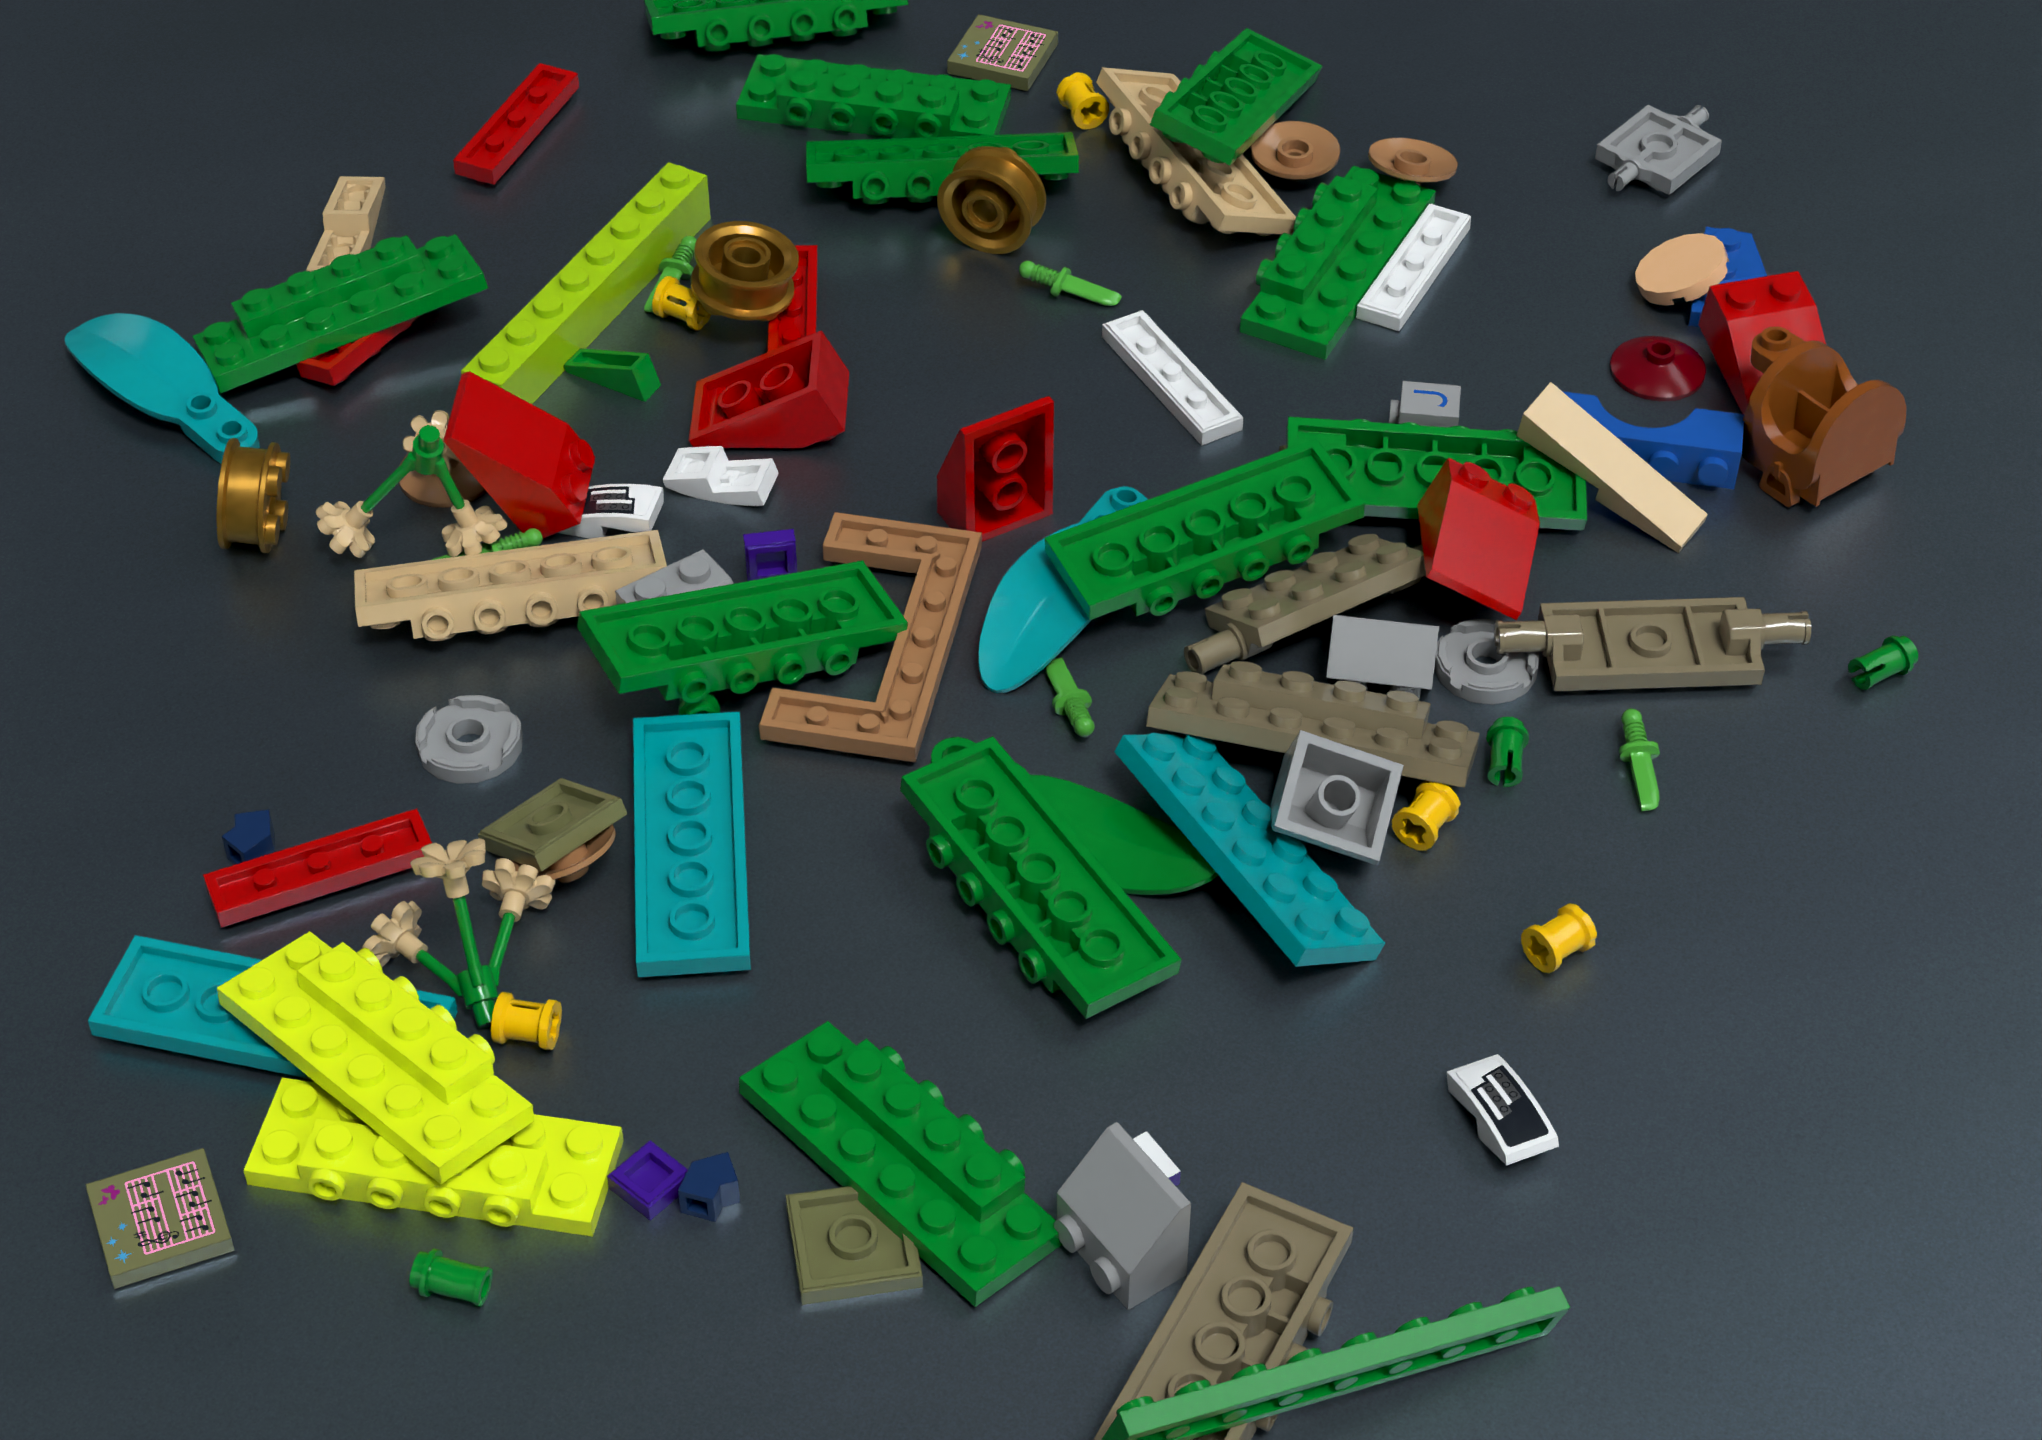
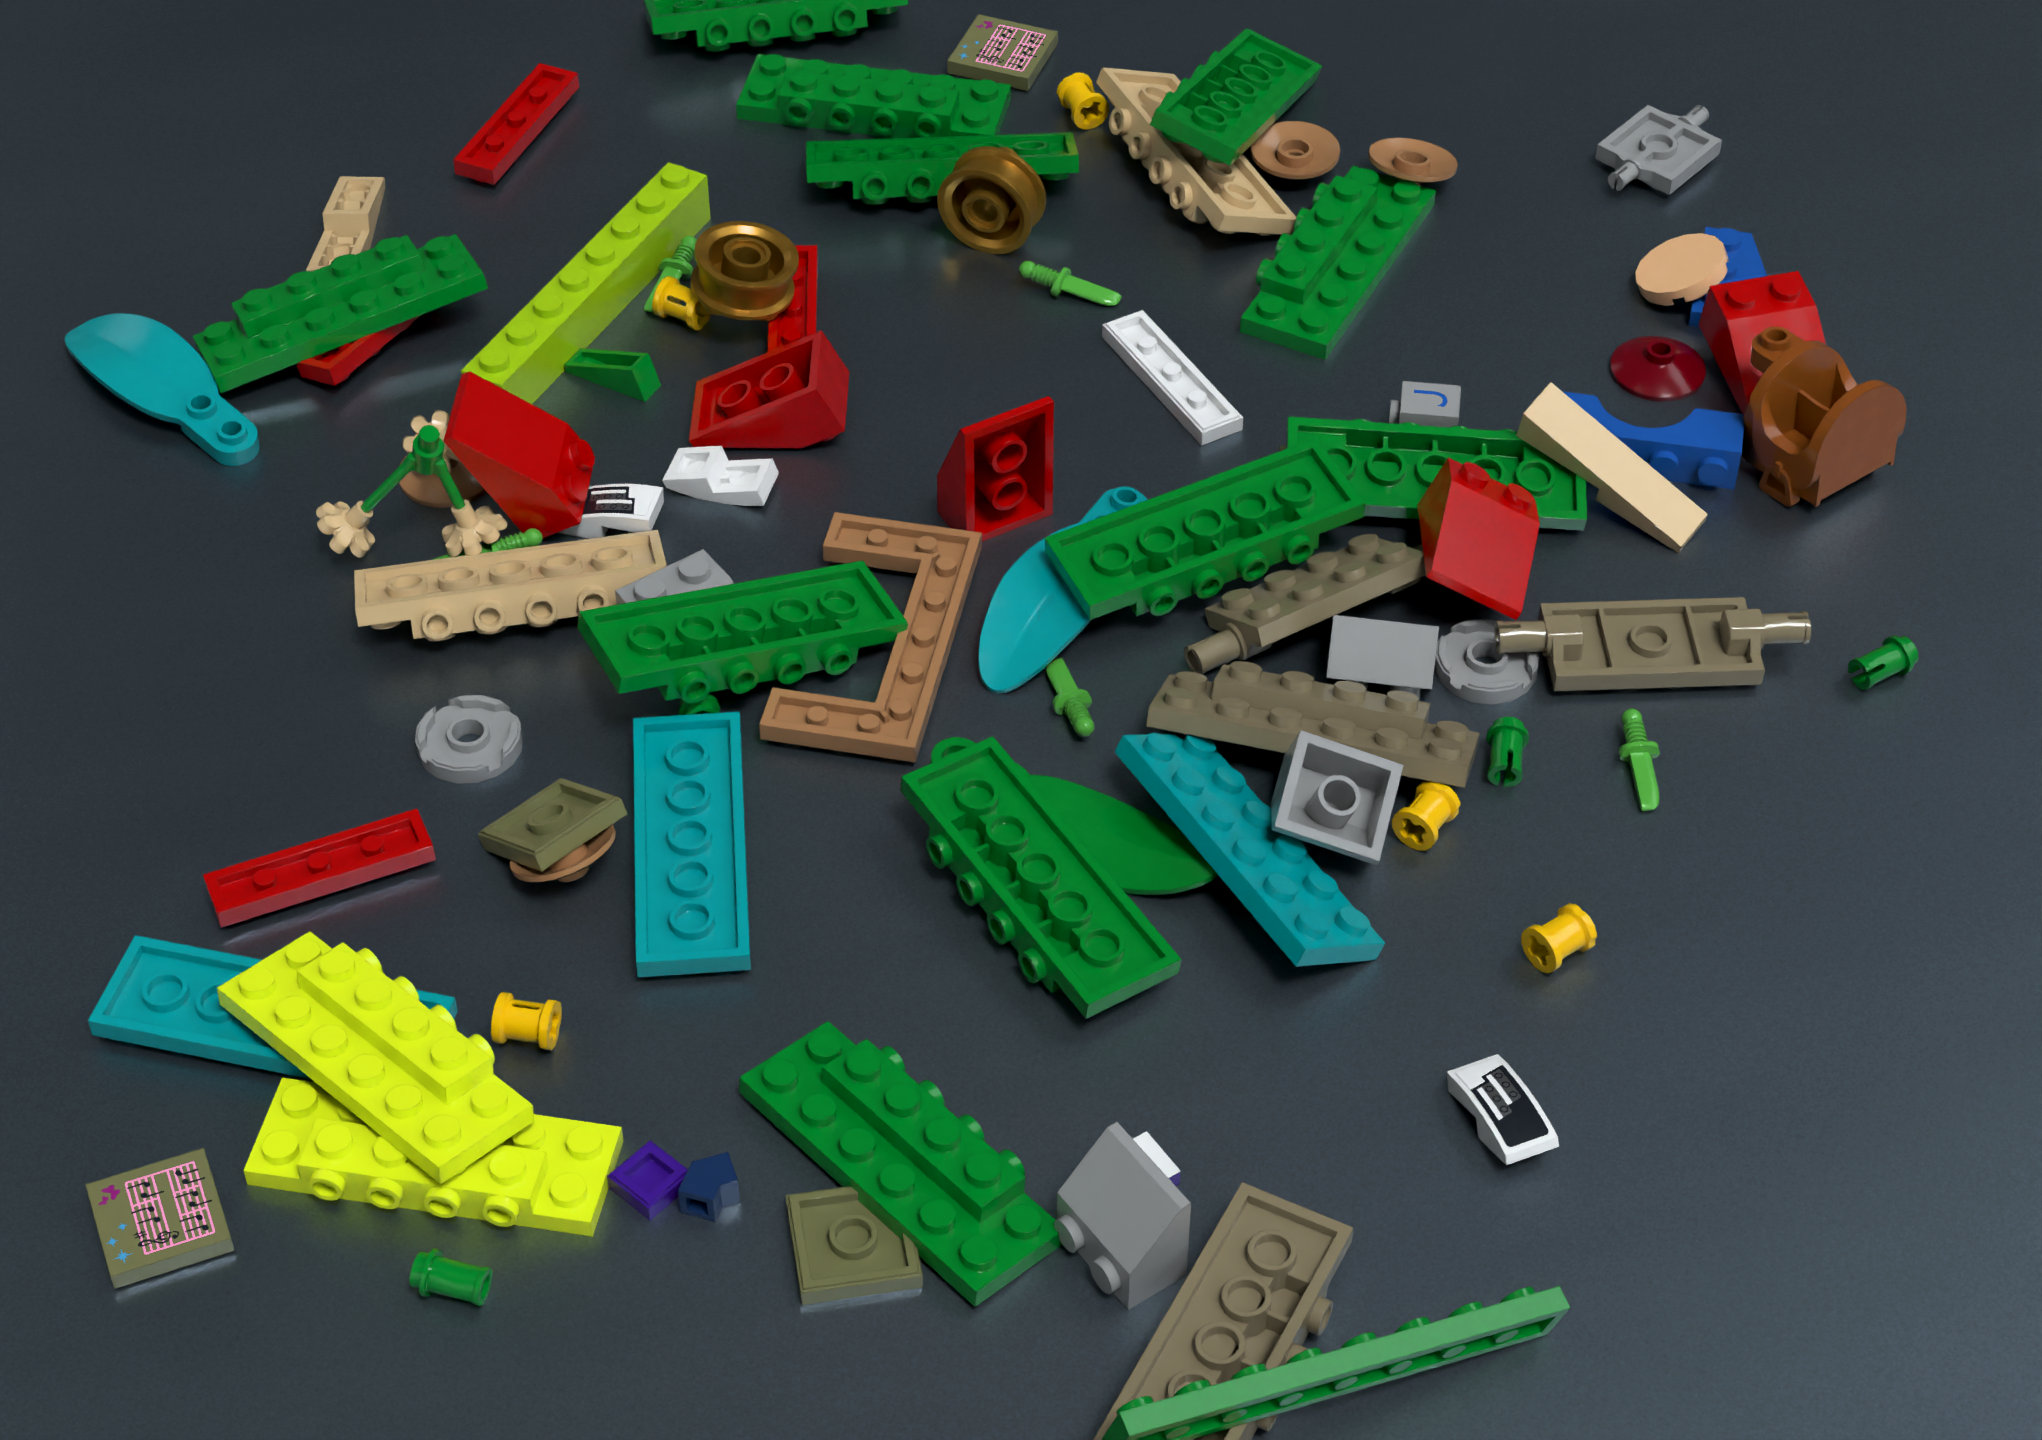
(250, 837): dark blue piece -> none
(251, 495): pearl gold wheel -> none
(512, 887): tan plant -> none
(770, 554): dark purple tile -> none
(1413, 267): white tile -> none

